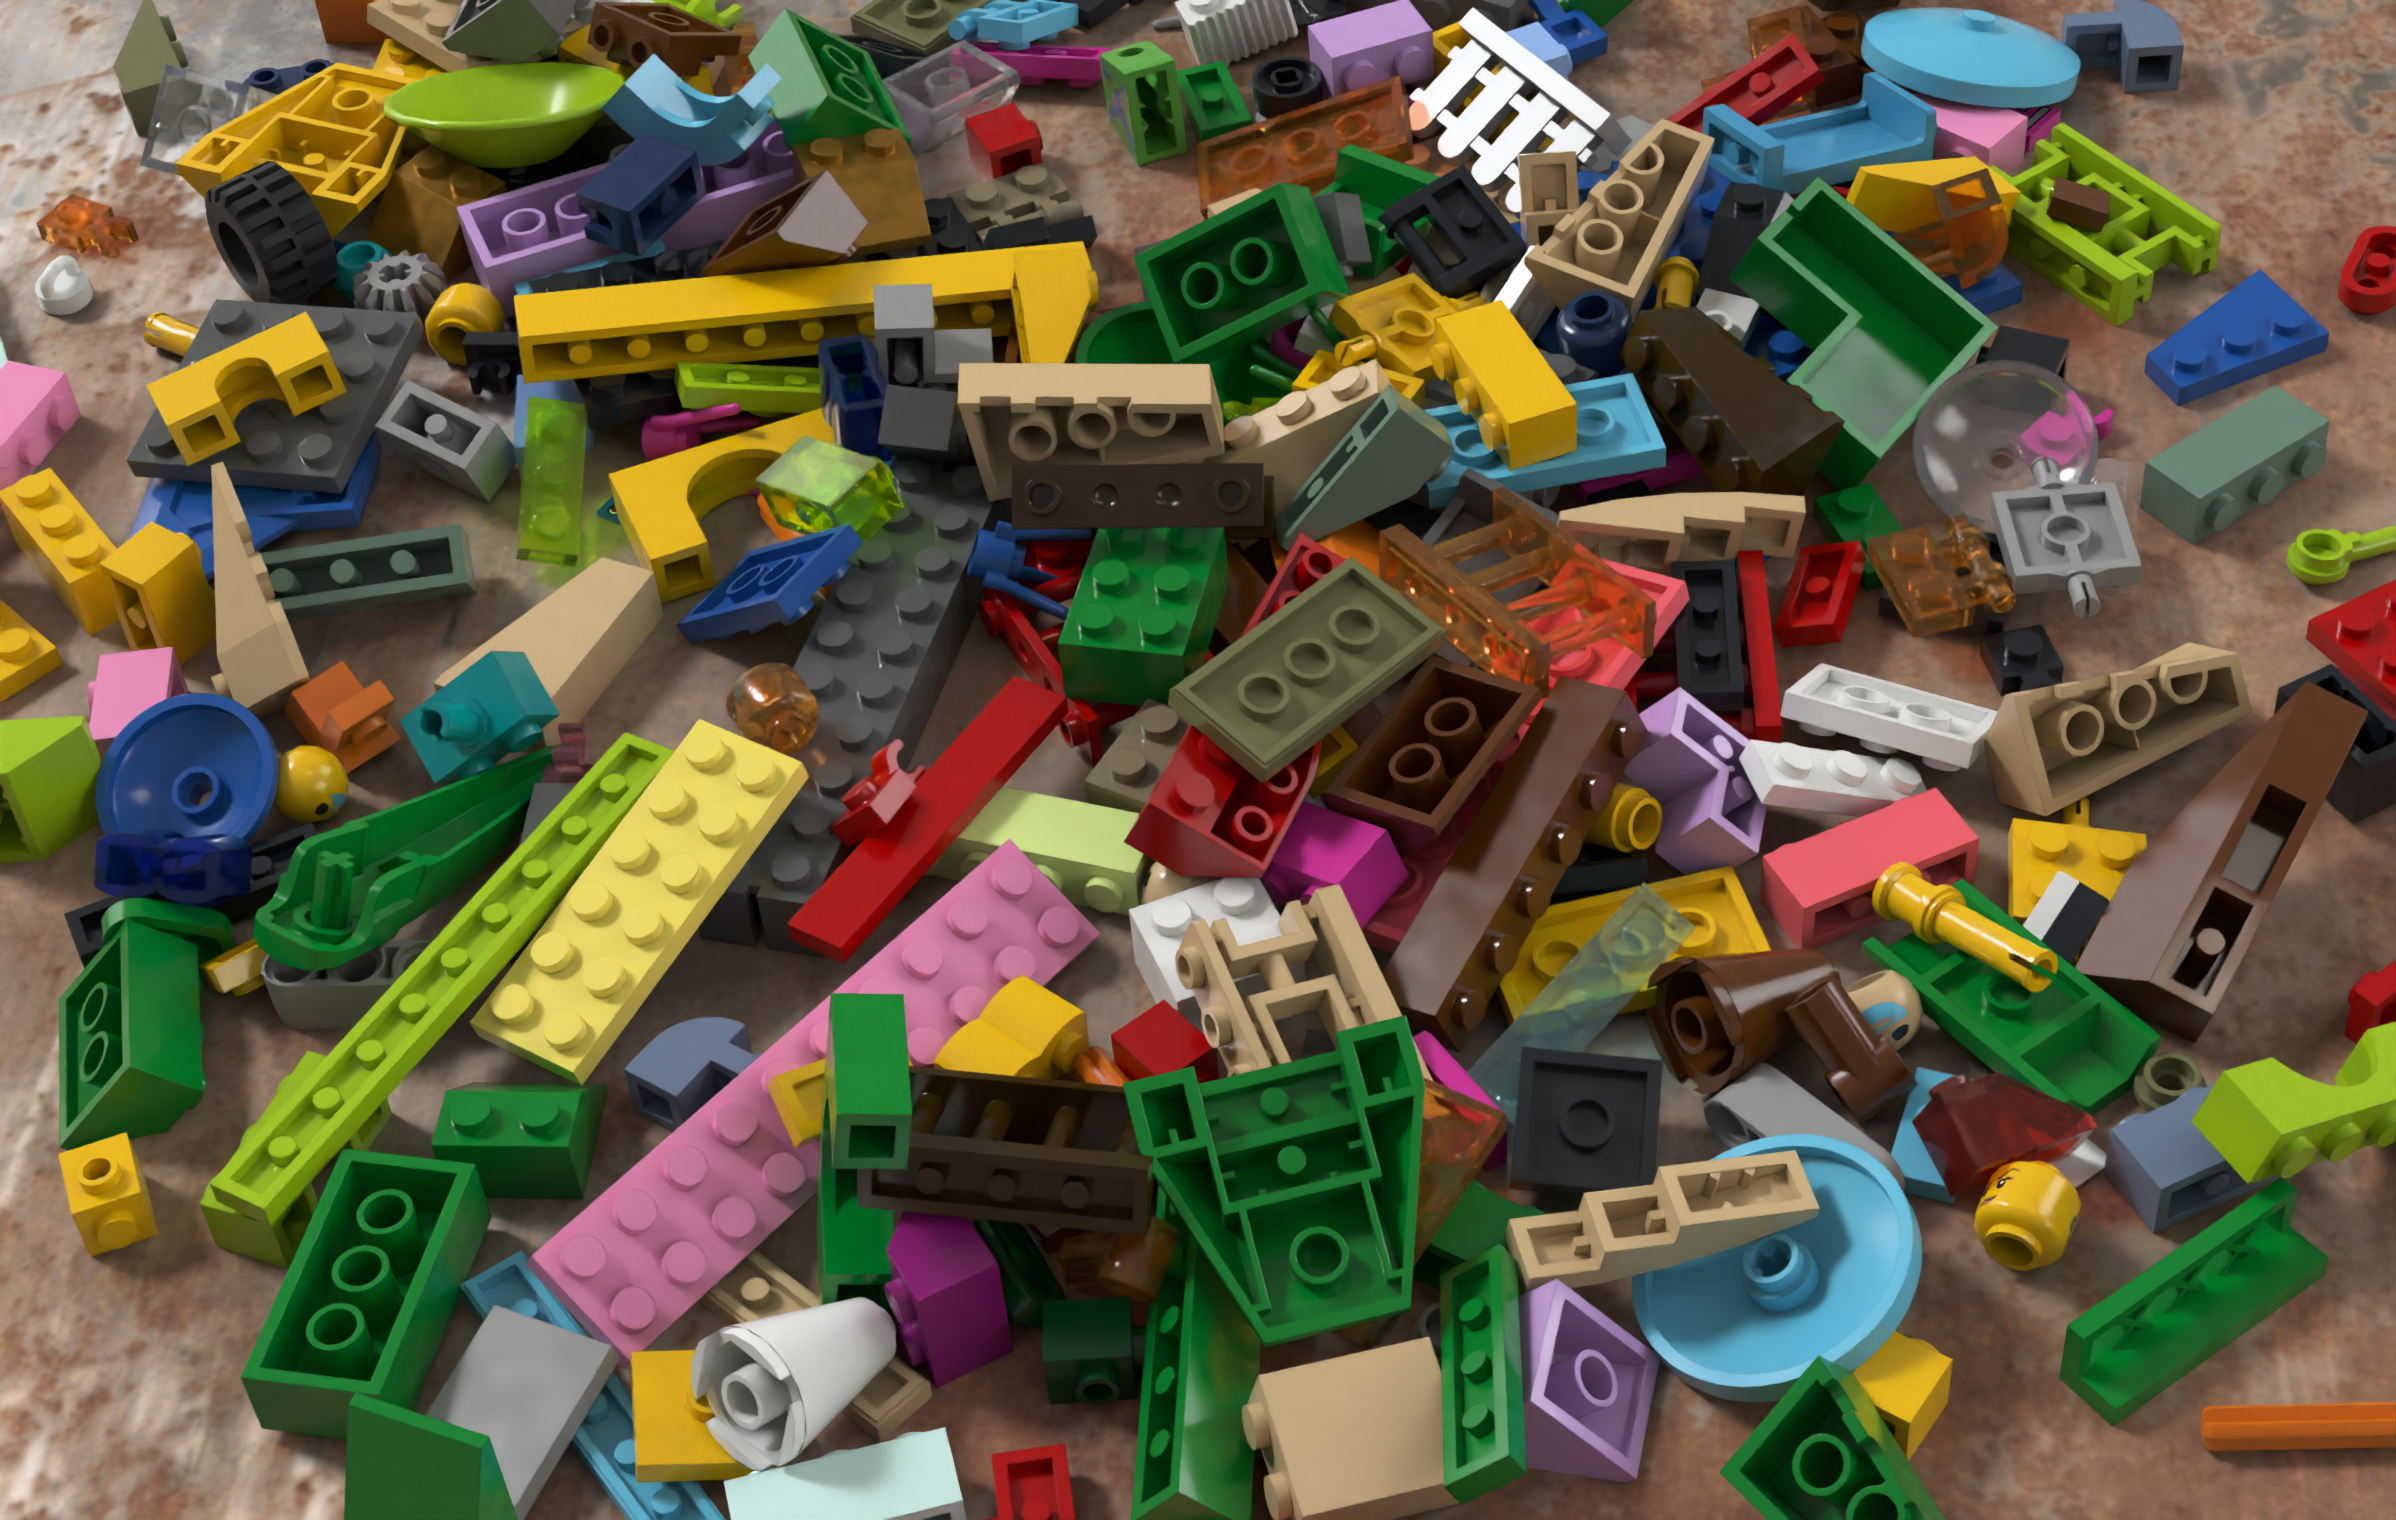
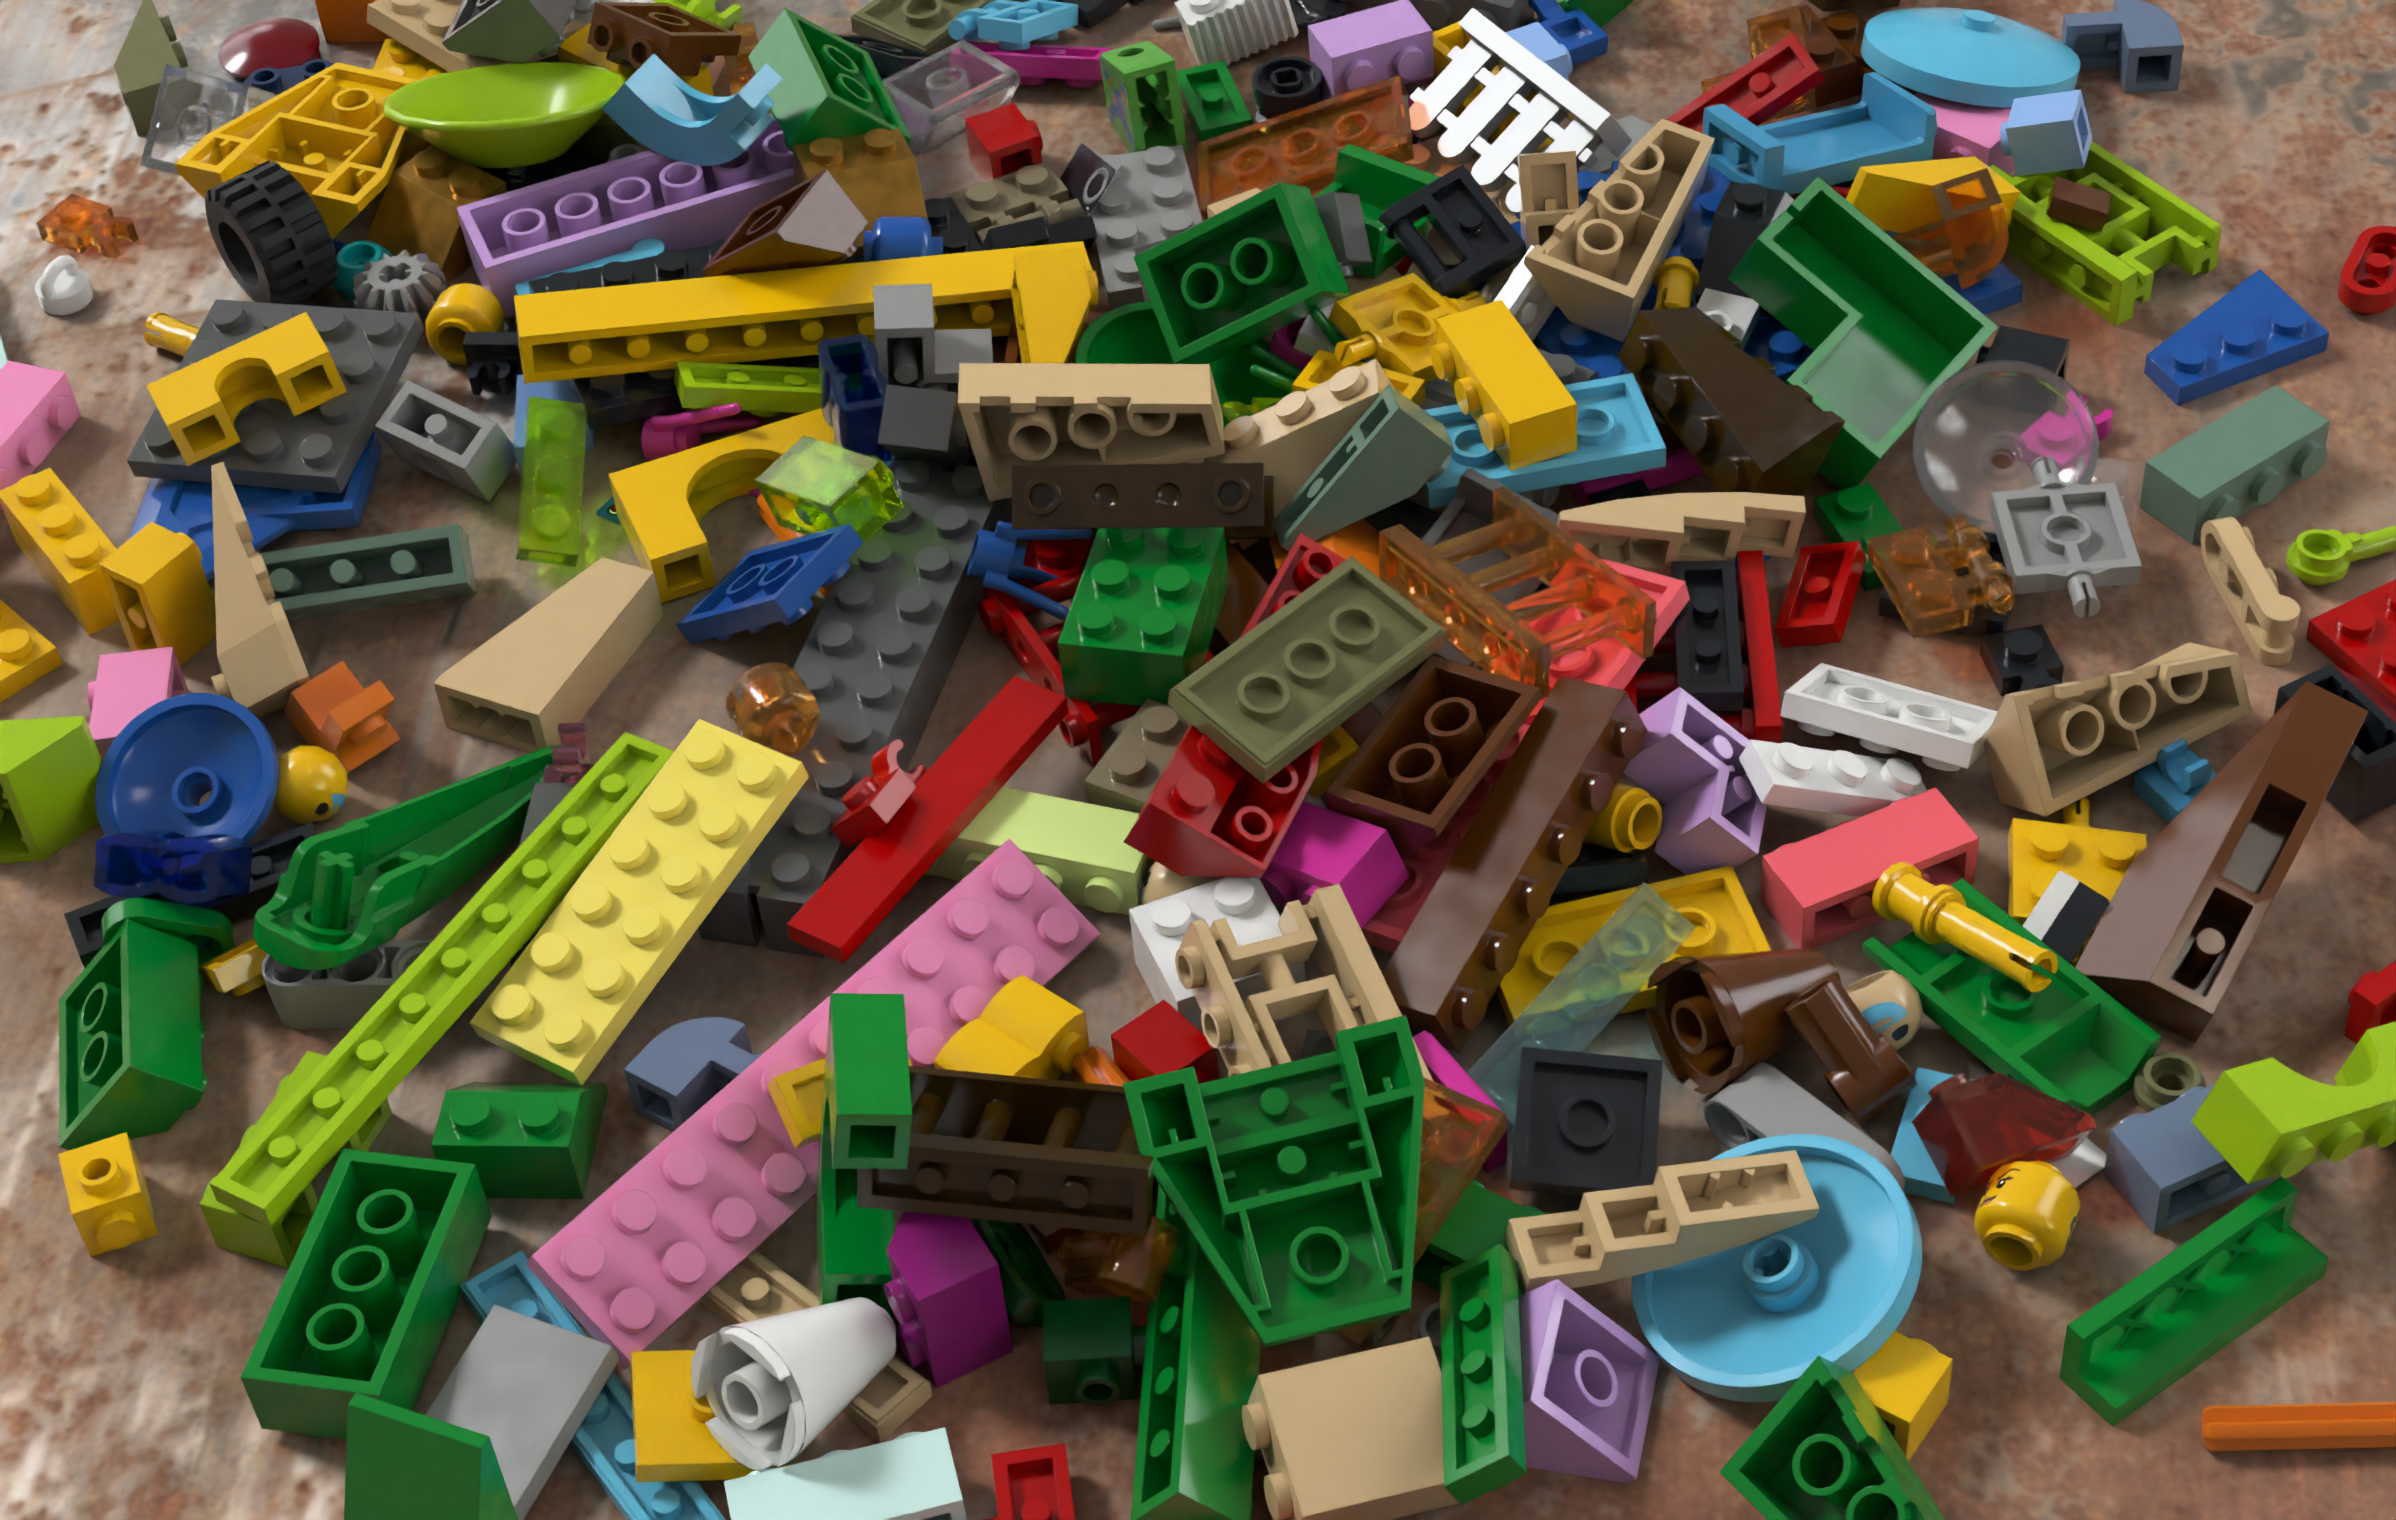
(269, 44): none -> dark red dish
(480, 717): teal brick -> none
(641, 194): dark blue brick -> none
(900, 238): none -> blue head
(1087, 177): none -> black sticker
(1142, 205): none -> light grey plate
(1594, 331): dark blue head -> none
(2047, 133): none -> light blue brick
(2172, 779): none -> dark azure tile
(2249, 591): none -> tan plate

